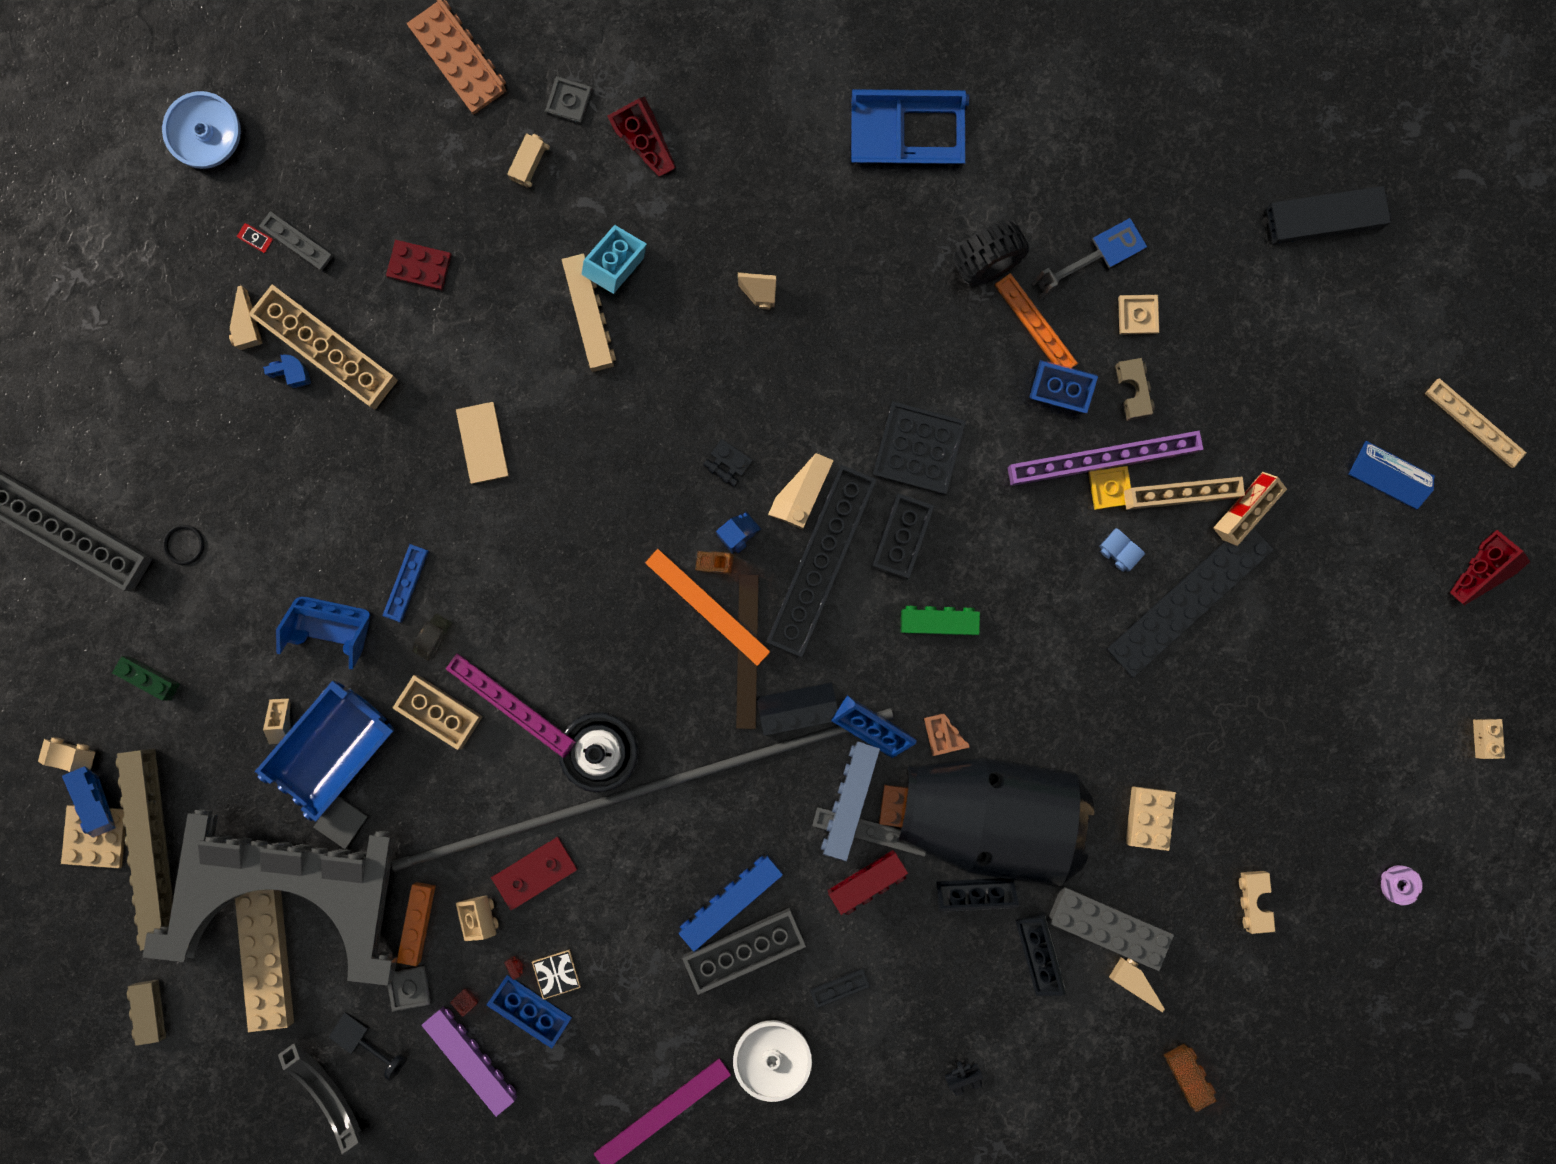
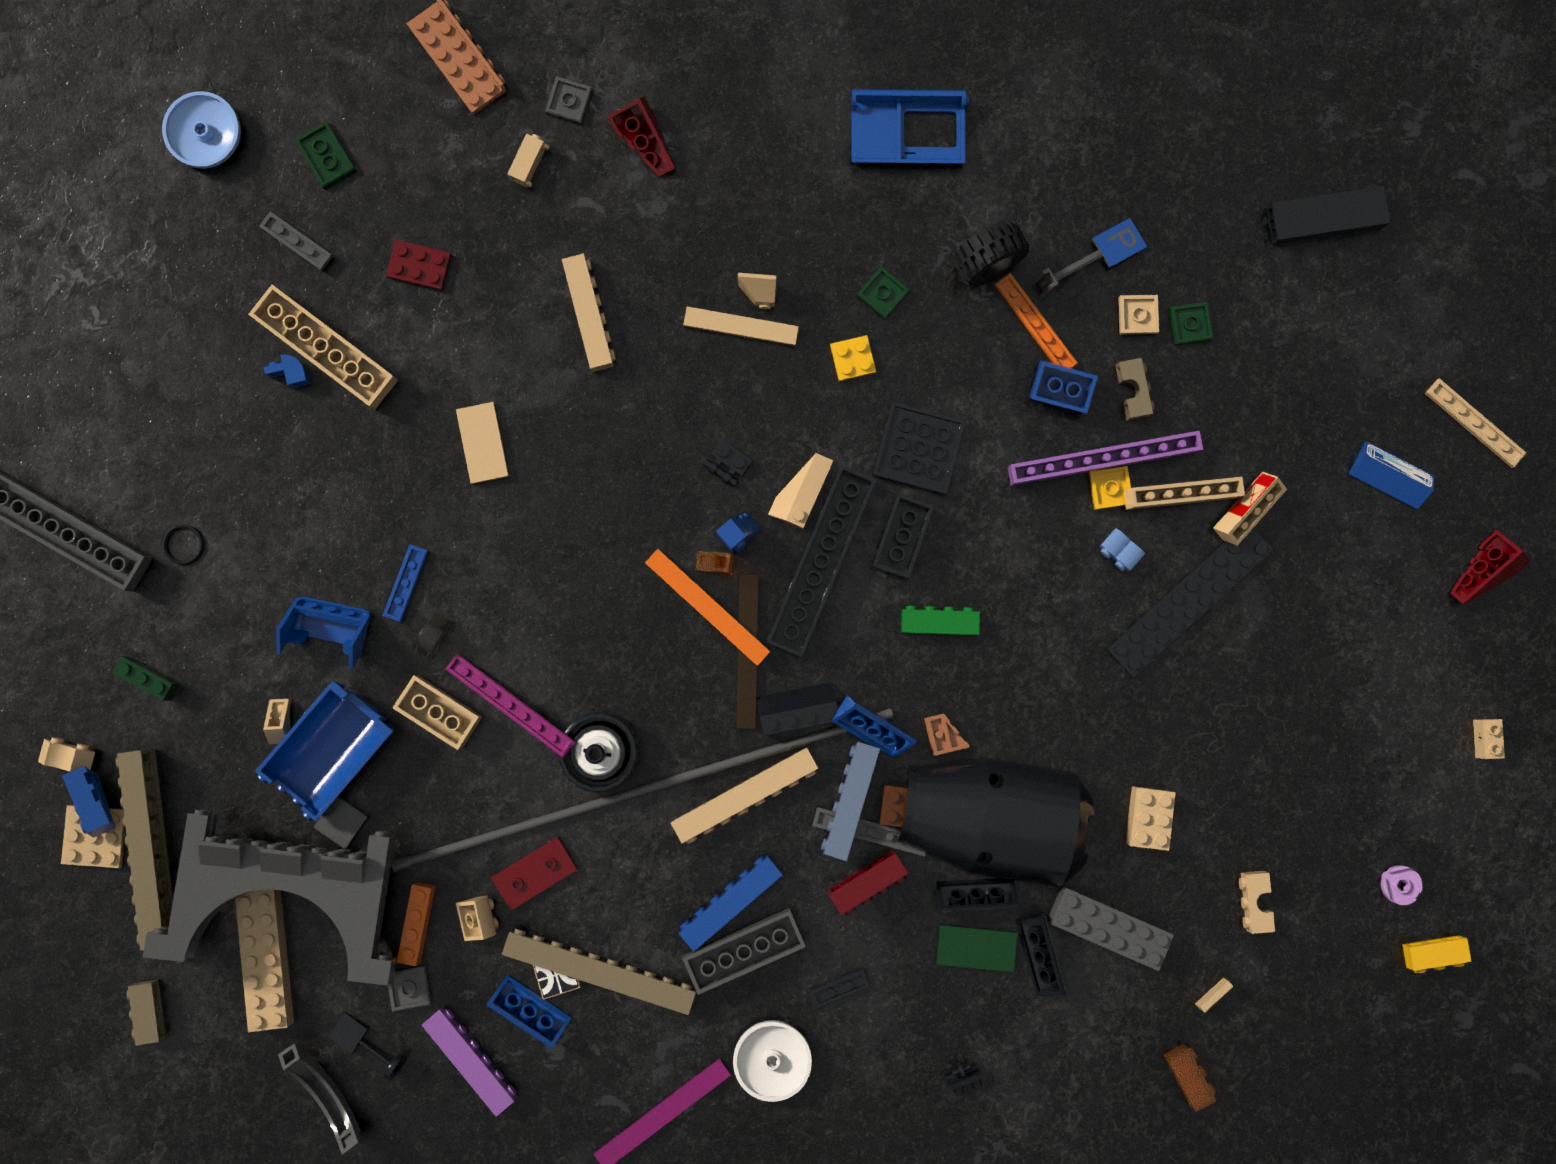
(243, 327): tan slope -> none
(254, 238): sticker -> none
(325, 155): none -> dark green tile
(464, 1002): clear red plate -> none
(514, 967): clear red plate -> none
(599, 972): none -> dark tan brick
(613, 259): medium azure brick -> none
(741, 326): none -> tan tile
(744, 795): none -> tan brick
(853, 358): none -> yellow plate
(883, 292): none -> dark green tile
(976, 948): none -> dark green tile
(1134, 980): tan slope -> none
(1191, 323): none -> dark green tile
(1214, 995): none -> tan tile
(1437, 953): none -> yellow brick

